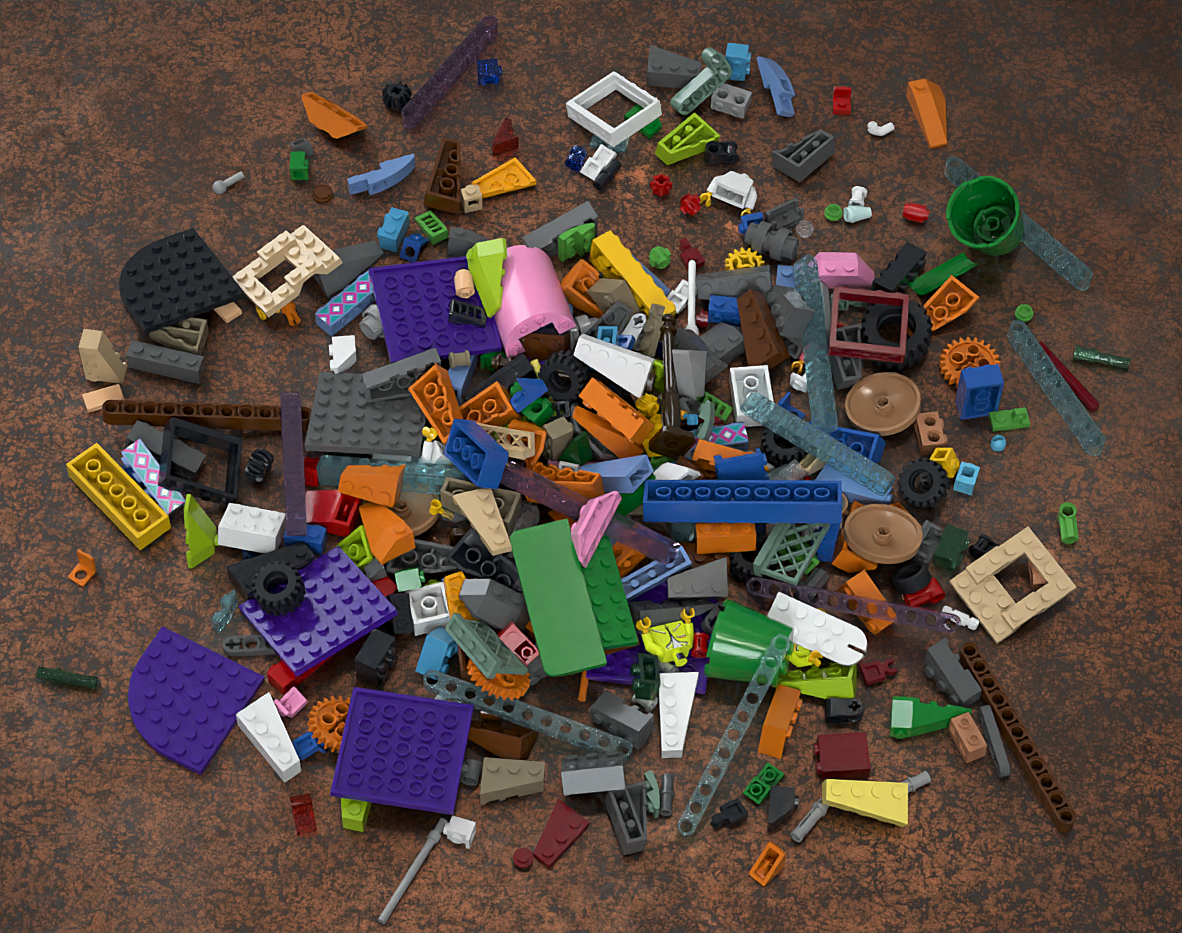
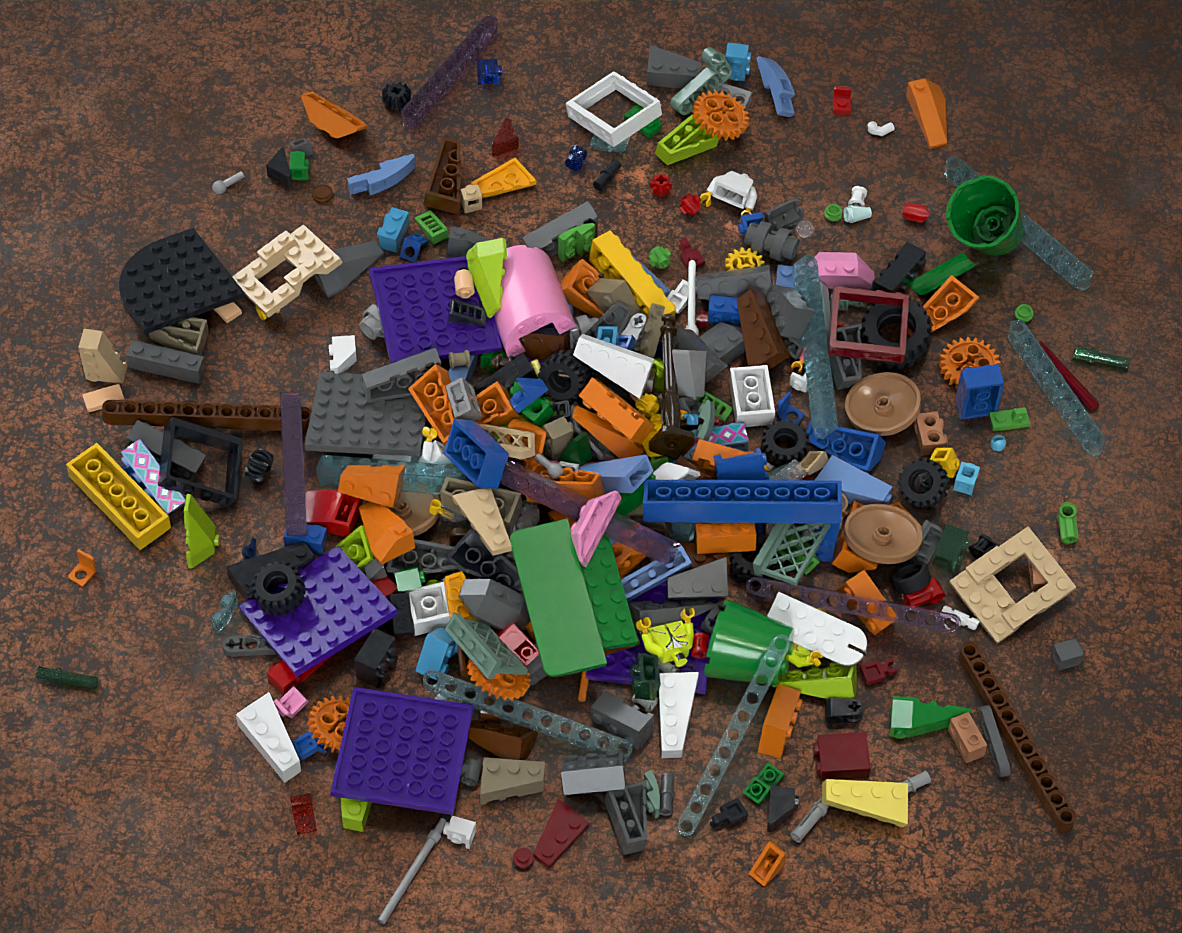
(187, 698): dark purple plate -> none
(251, 528): white brick -> none
(278, 168): none -> black slope
(290, 312): orange pin -> none
(310, 471): red bracket -> none
(346, 305): medium blue brick -> none
(463, 400): none -> light grey brick
(554, 469): none -> light grey bar
(600, 160): white slope -> none
(720, 115): none -> orange gear
(720, 153): black piece -> none
(804, 156): dark grey wedge -> none
(817, 579): dark grey piece -> none
(818, 443): clear light blue beam -> none
(950, 676): dark grey wedge -> none
(1067, 654): none -> dark grey brick

